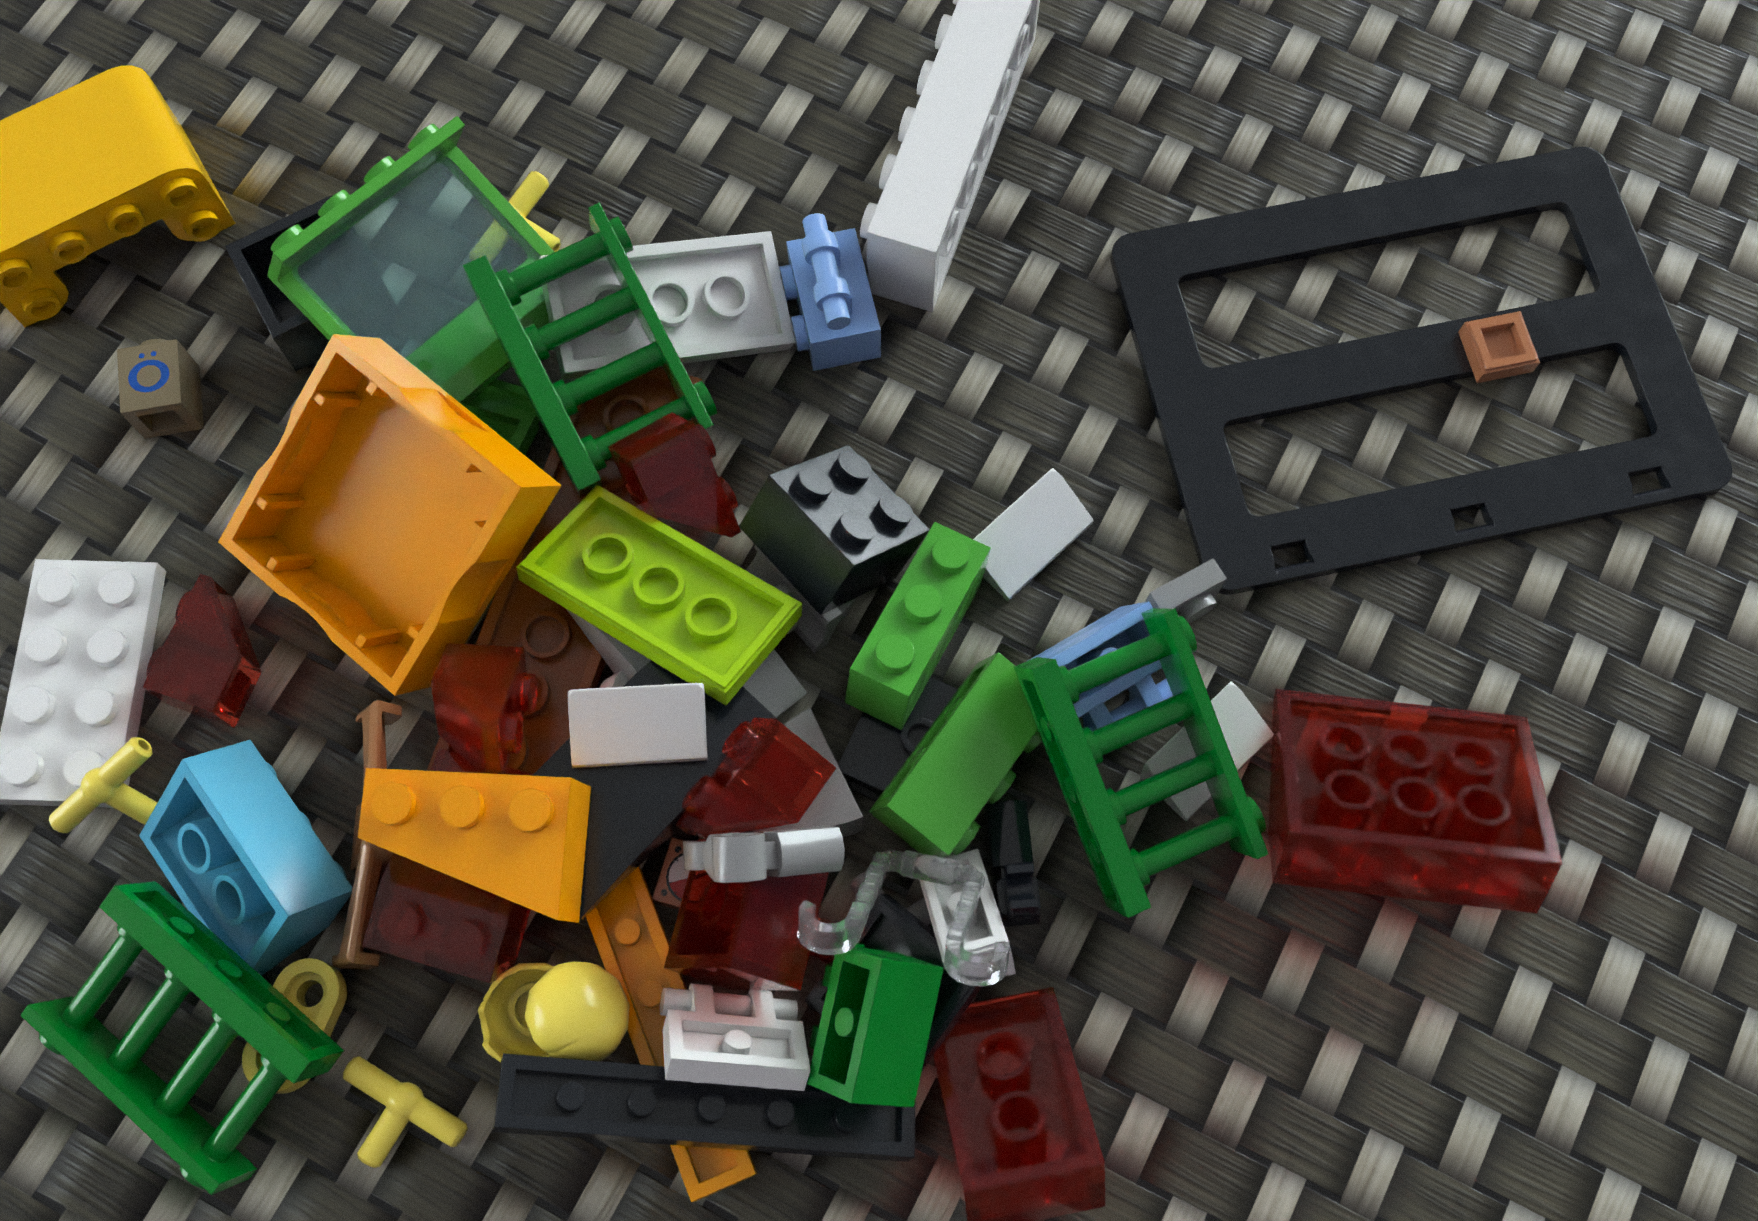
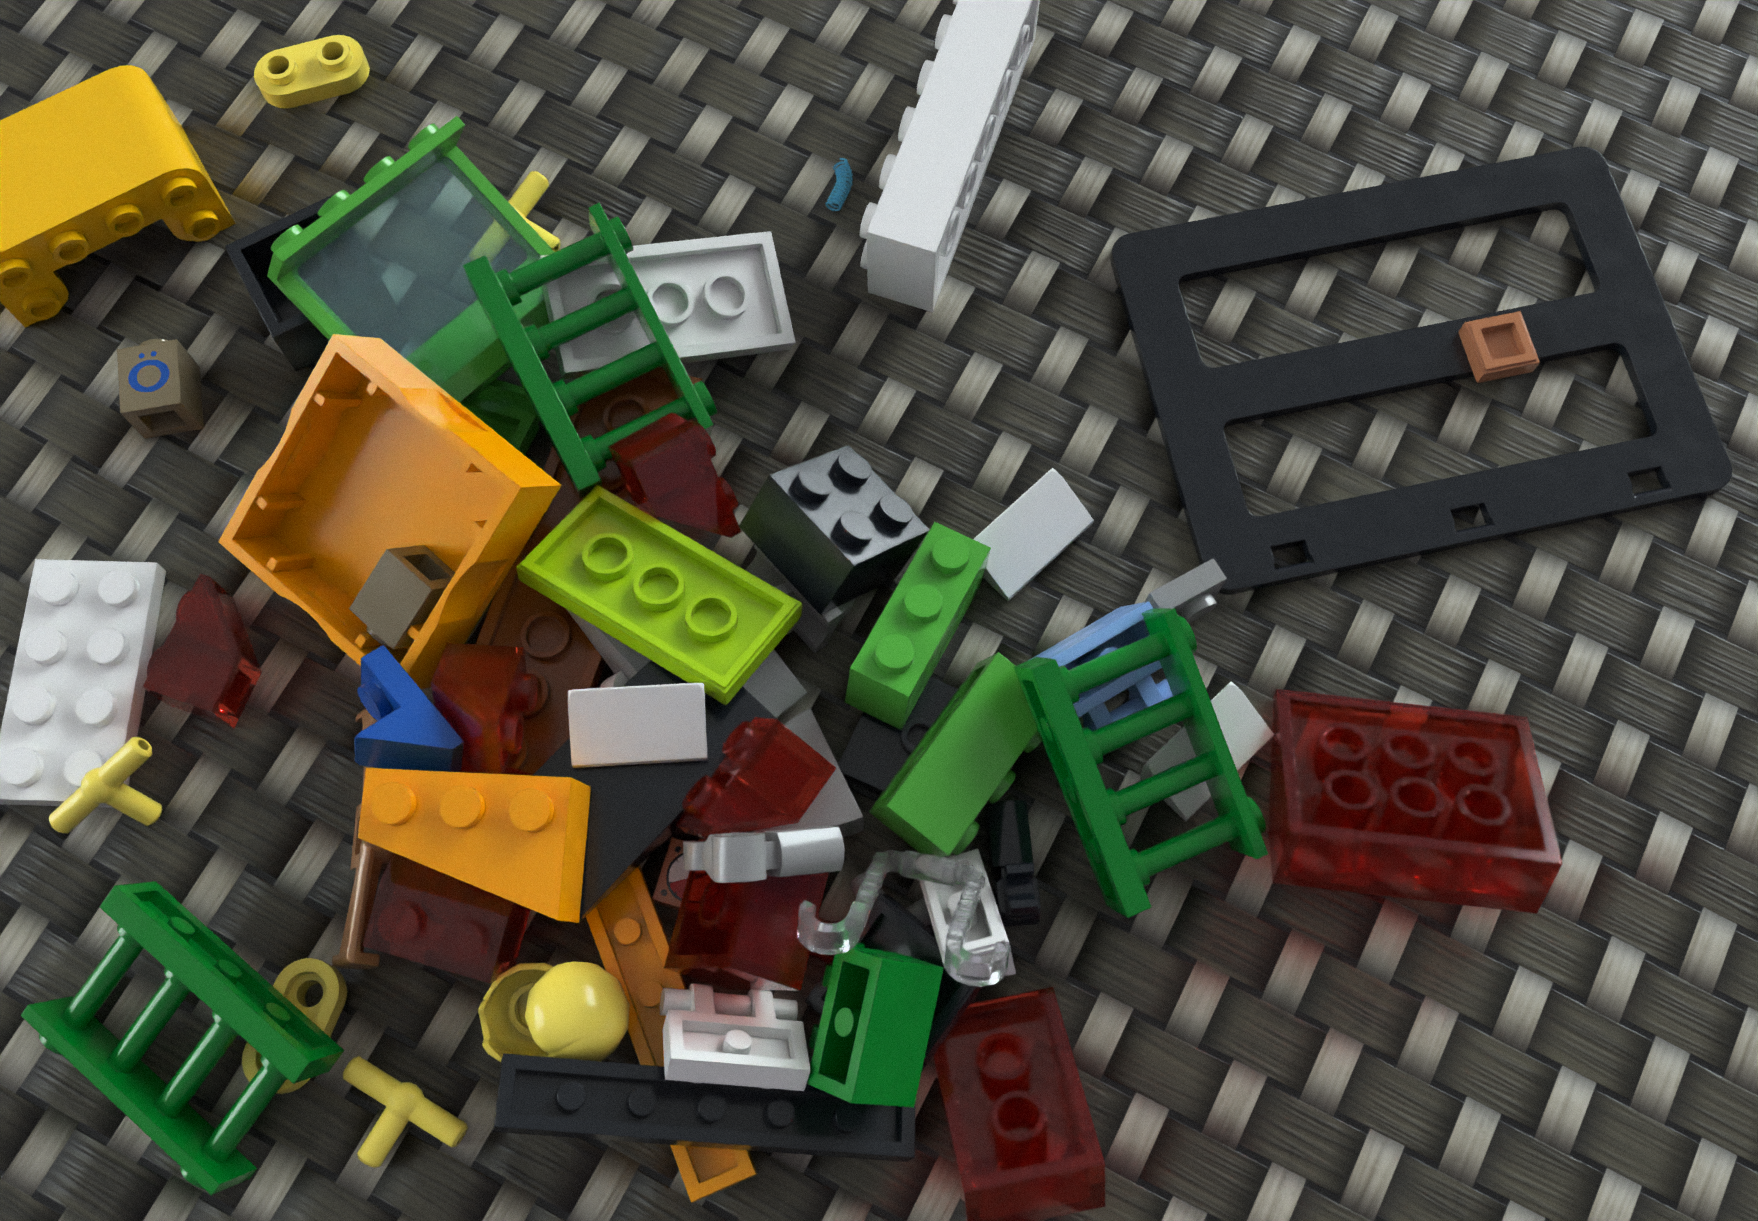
(244, 855): medium azure slope -> none
(310, 71): none -> light yellow plate
(401, 593): none -> dark tan brick
(408, 726): none -> blue slope
(832, 296): light blue brick -> none
(840, 185): none -> medium azure leg

